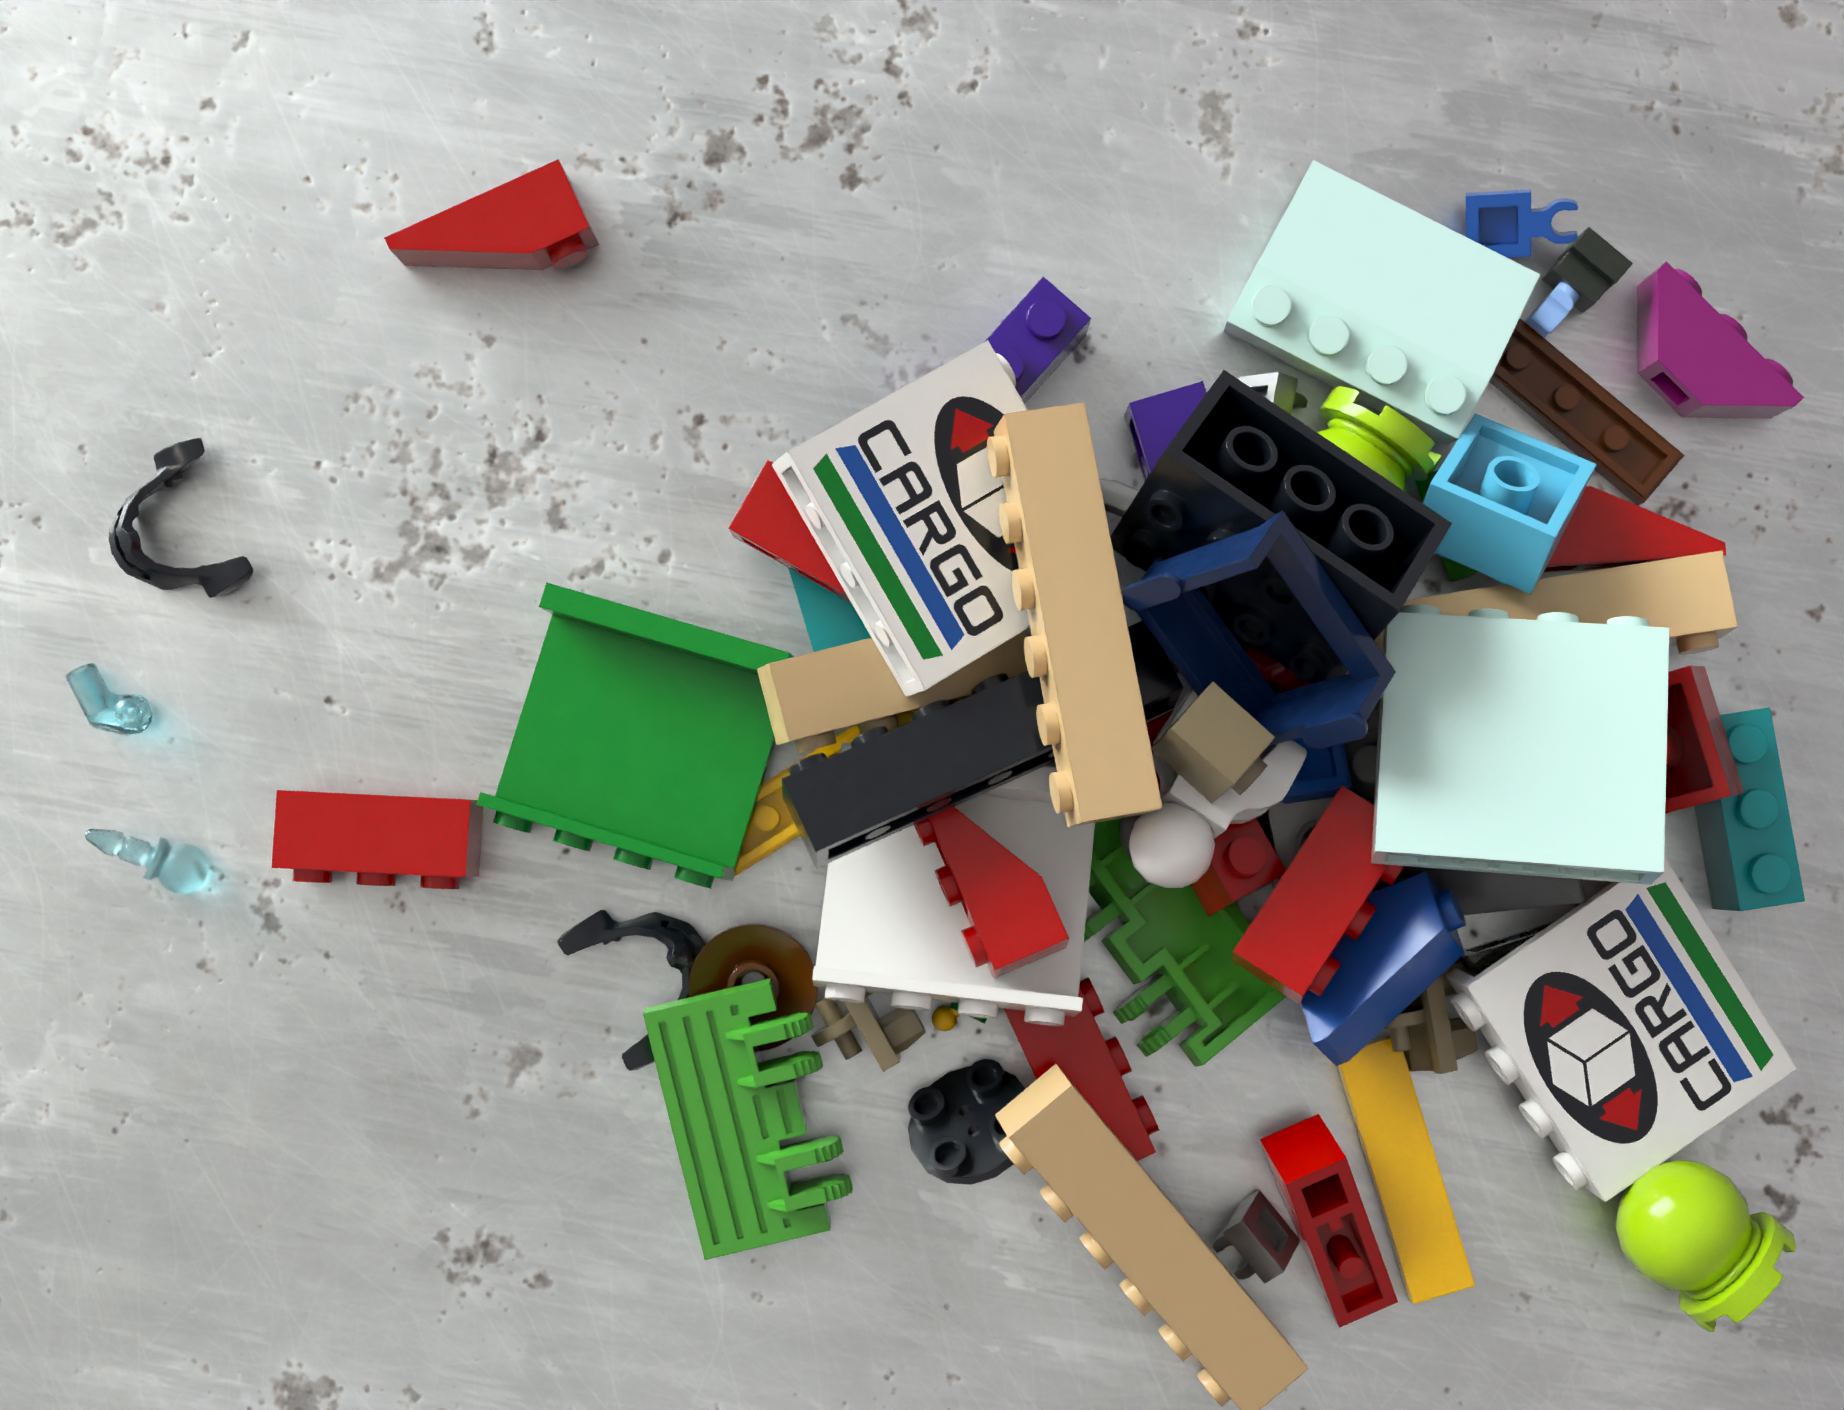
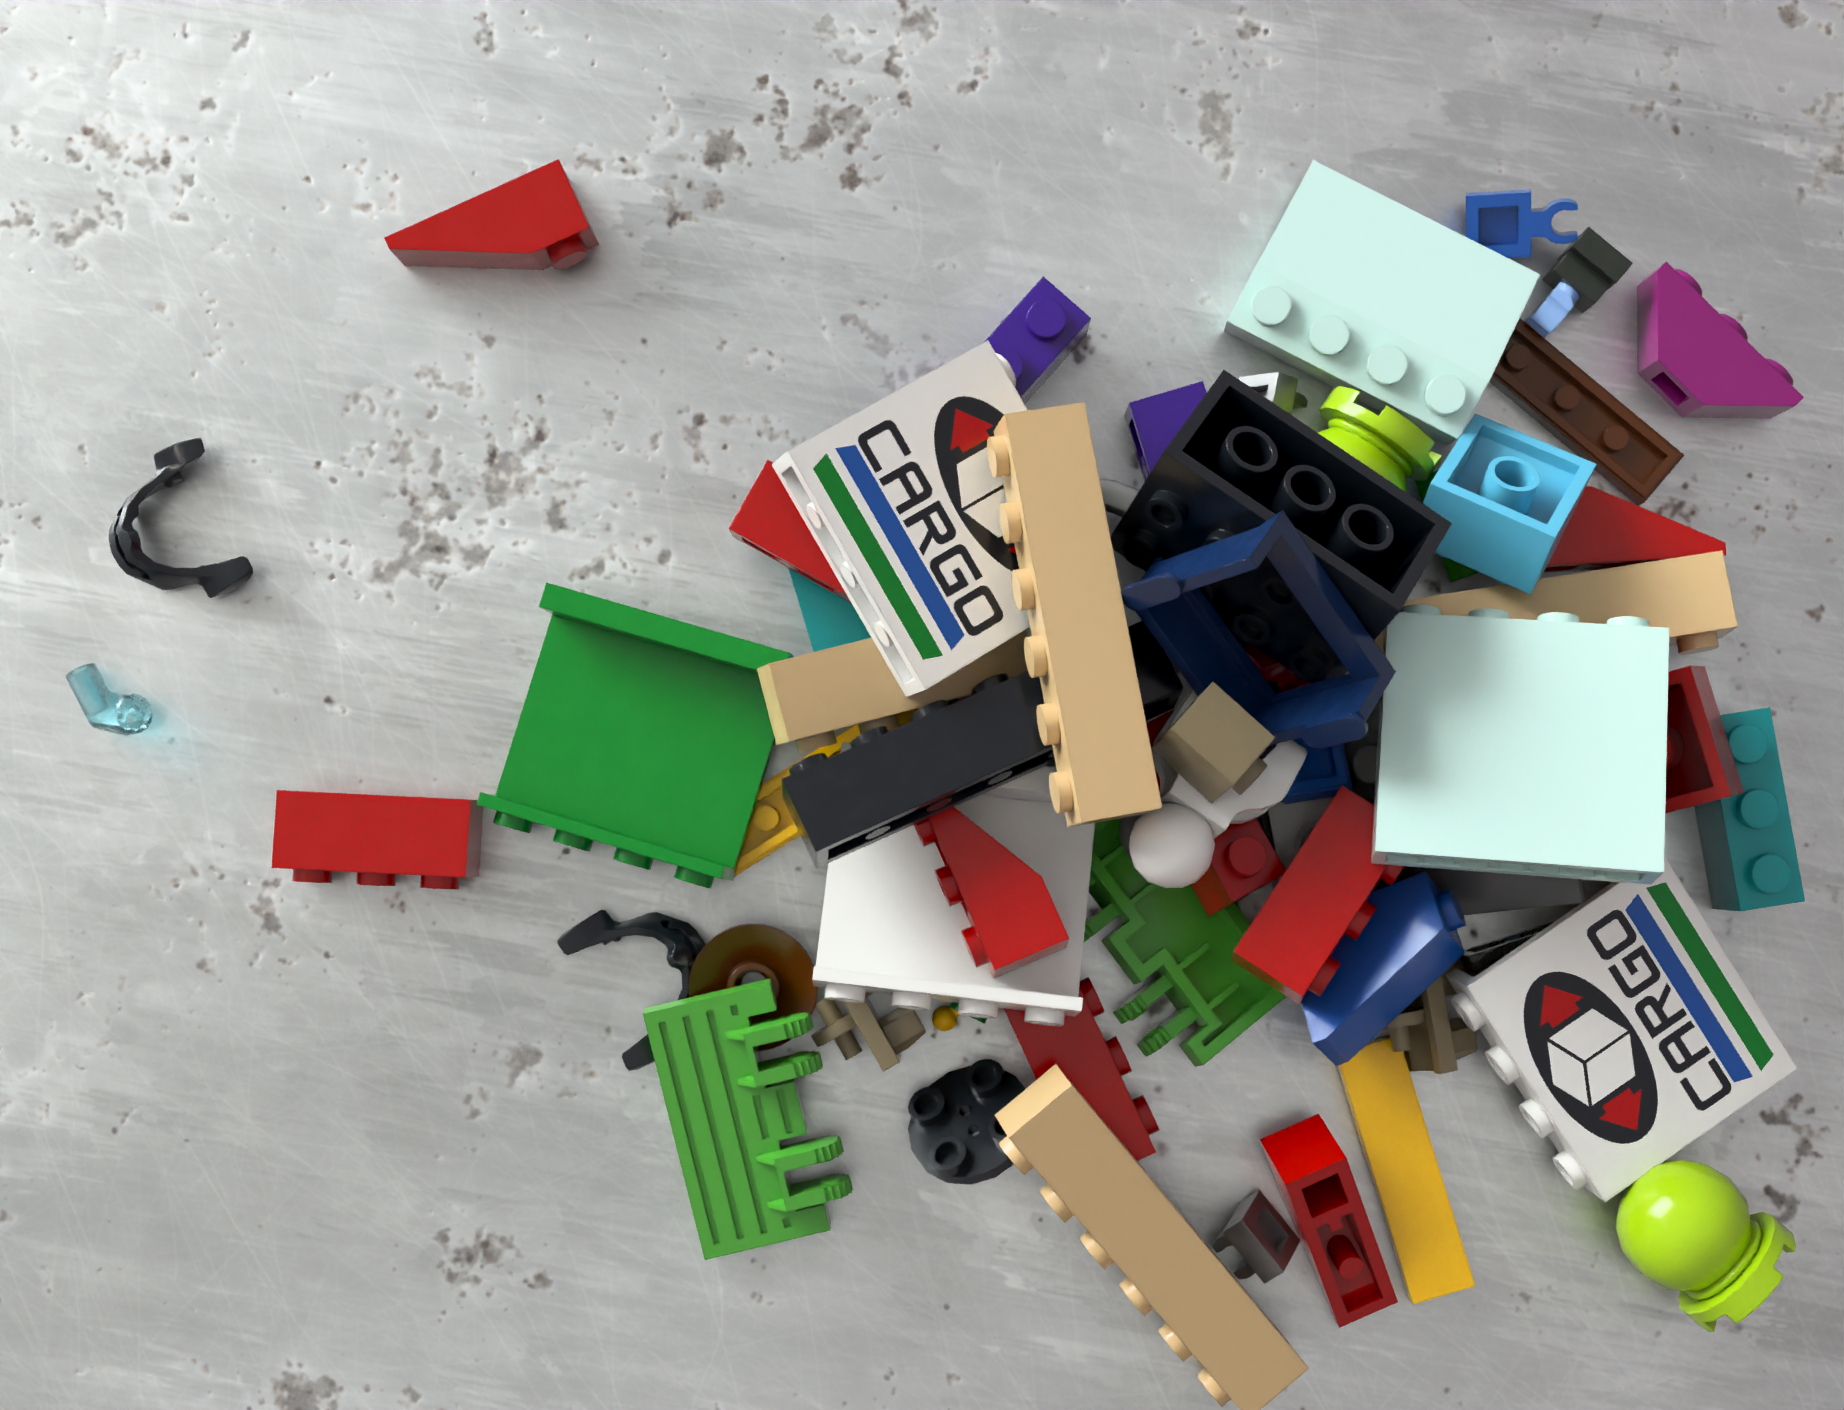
(178, 867): clear light blue bar -> none

